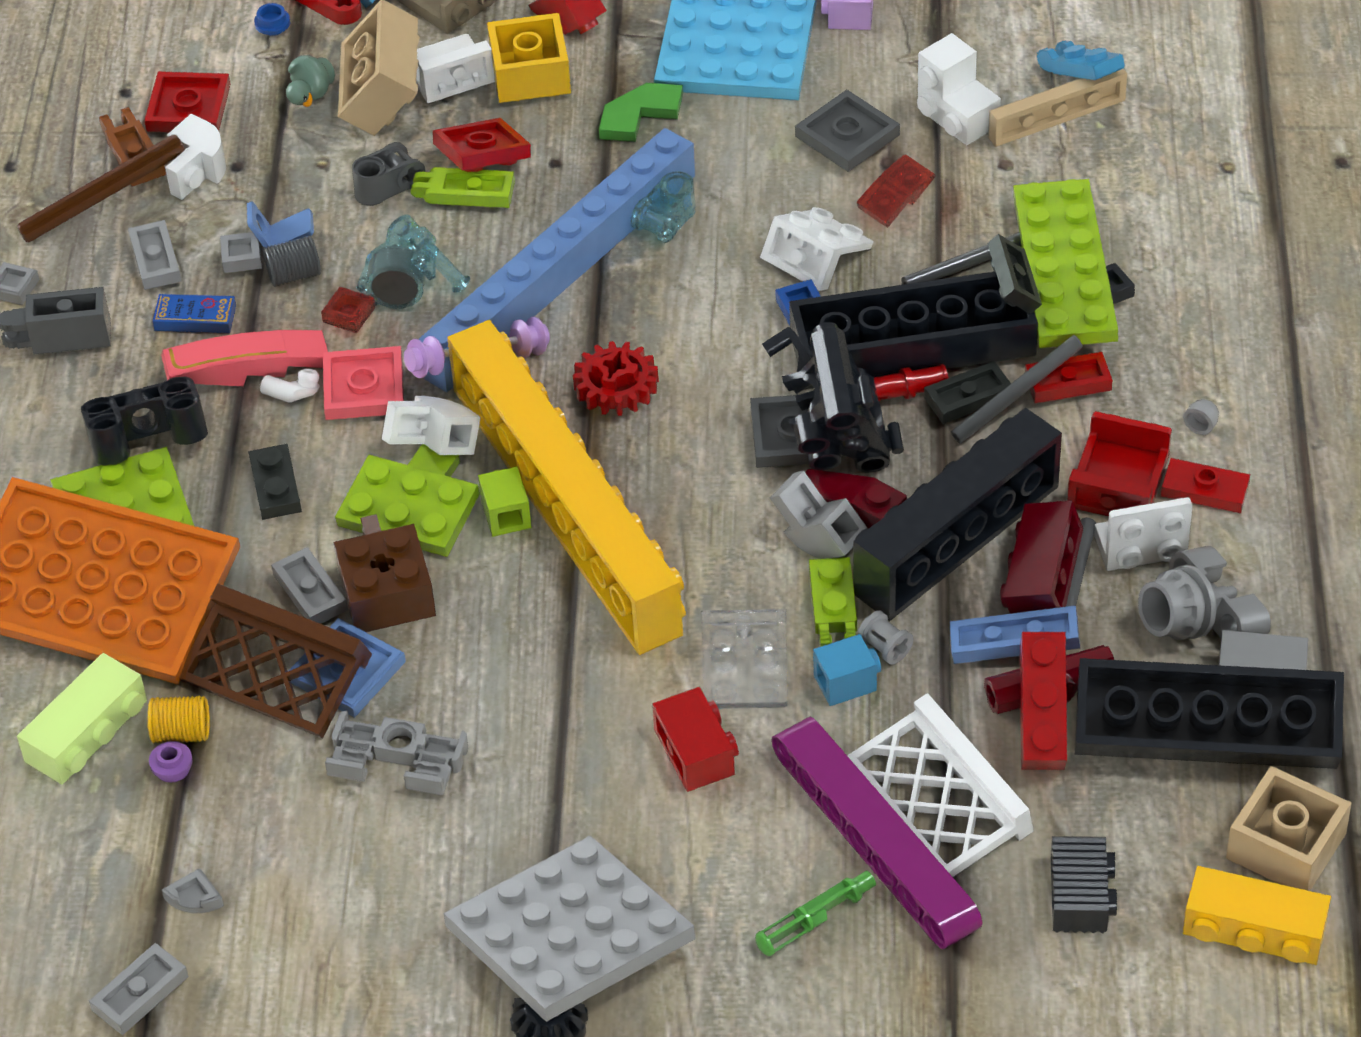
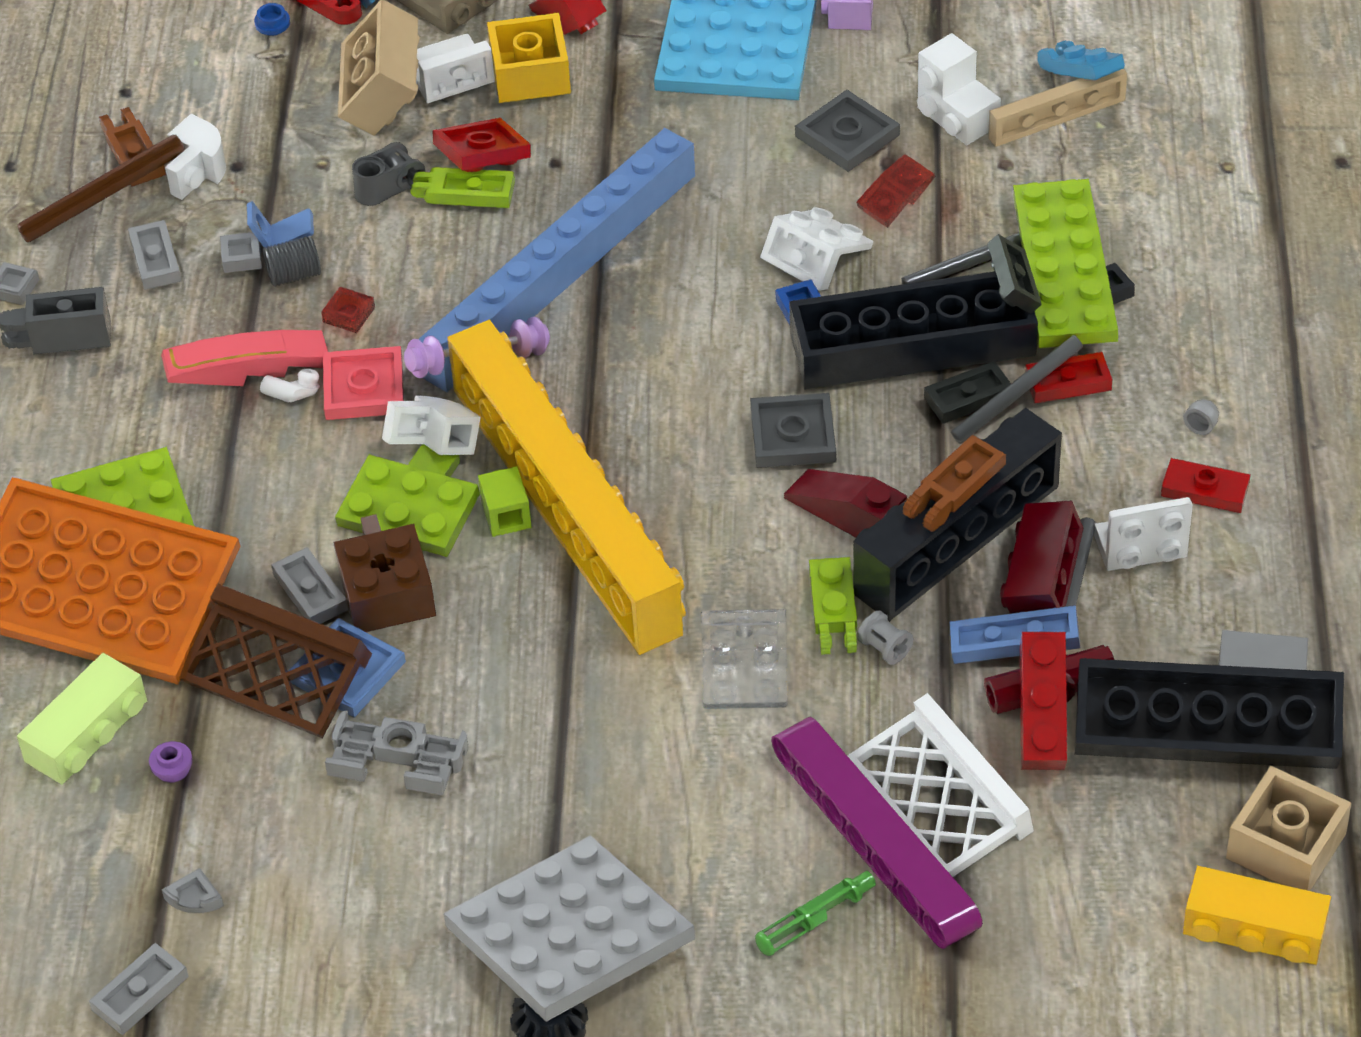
(172, 406): black beam -> none
(178, 719): yellow piece -> none
(186, 93): red plate -> none
(194, 313): blue tile -> none
(275, 481): pearl dark grey plate -> none
(309, 79): sand green animal -> none
(398, 273): clear light blue piece -> none
(615, 378): red gear -> none
(623, 115): bright green tile -> none
(666, 206): clear light blue piece -> none
(694, 738): red brick -> none
(816, 525): light grey brick -> none
(842, 408): black piece -> none
(846, 669): dark azure brick -> none
(908, 382): red pin -> none
(954, 481): none -> dark orange hinge
(1081, 884): black brick -> none
(1119, 464): red panel -> none
(1189, 604): light grey beam -> none

